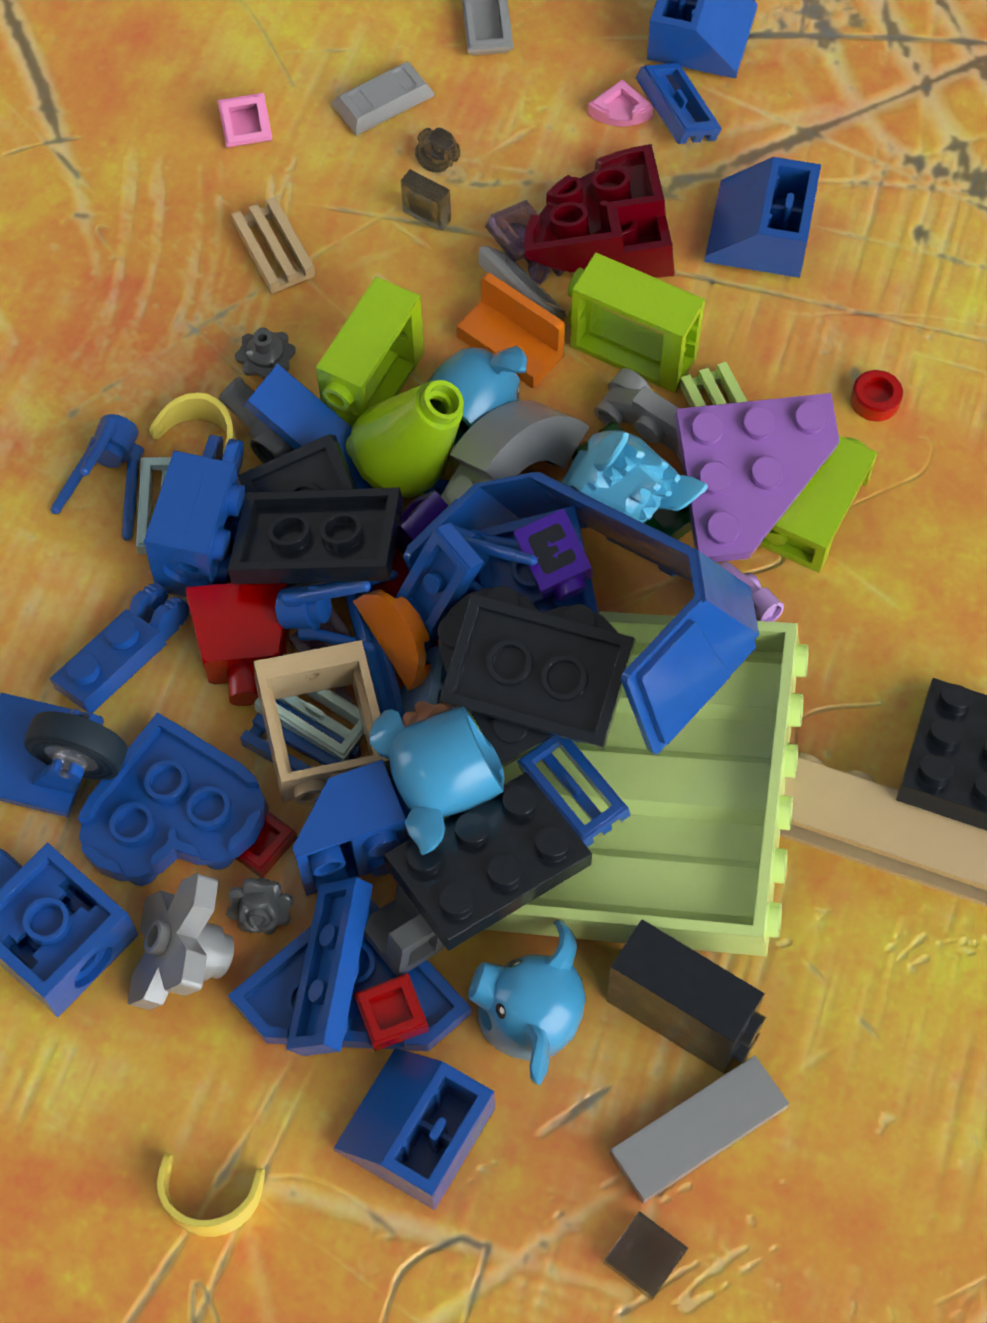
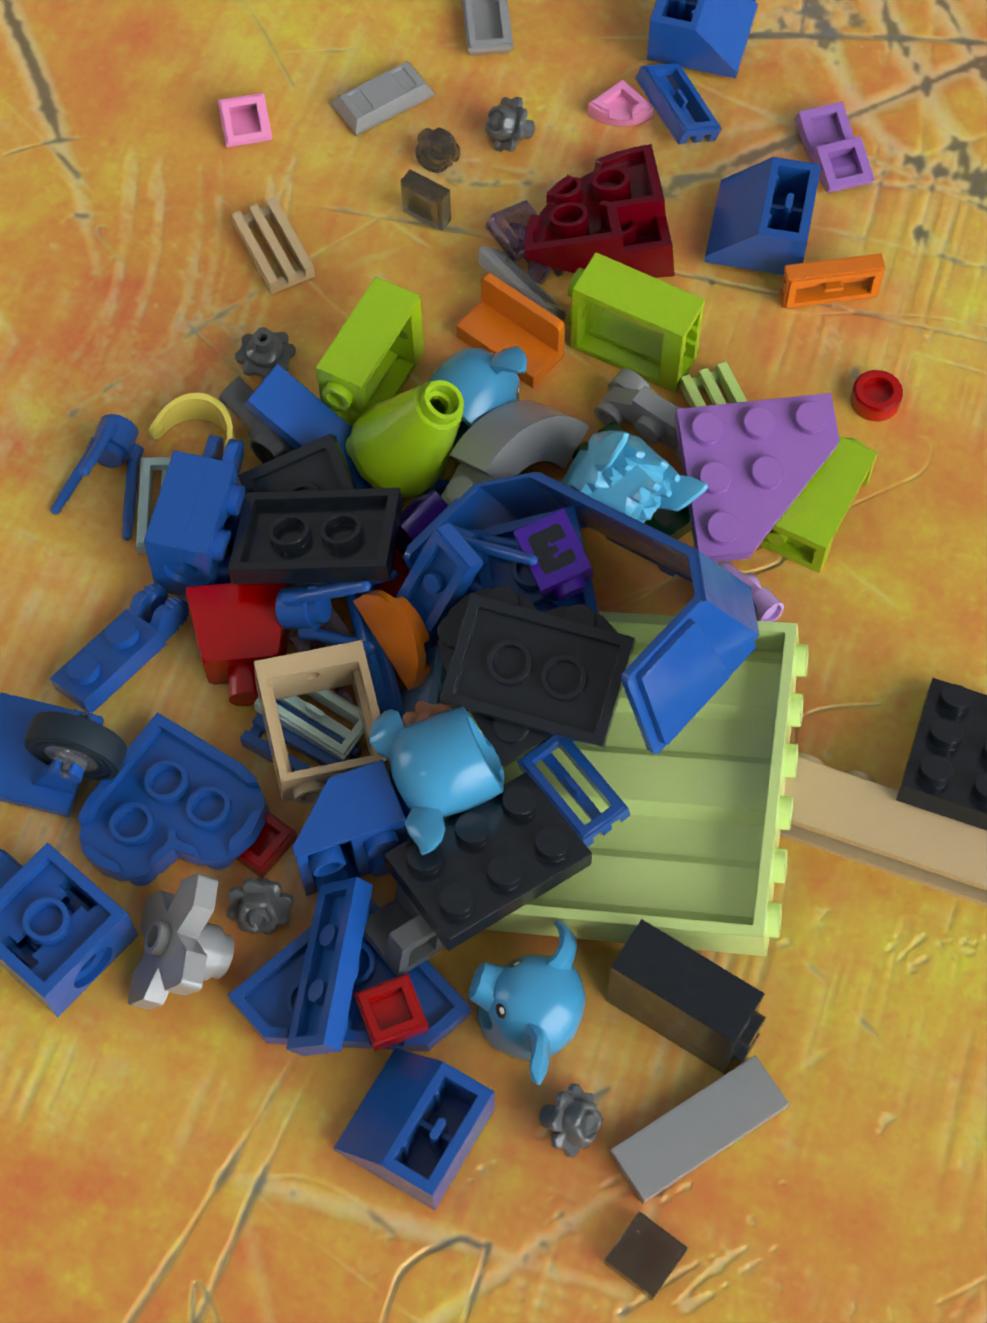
(216, 1226): light yellow helmet -> none
(508, 124): none -> dark grey plant
(572, 1120): none -> dark grey plant
(831, 143): none -> medium lavender slope
(832, 280): none -> orange tile

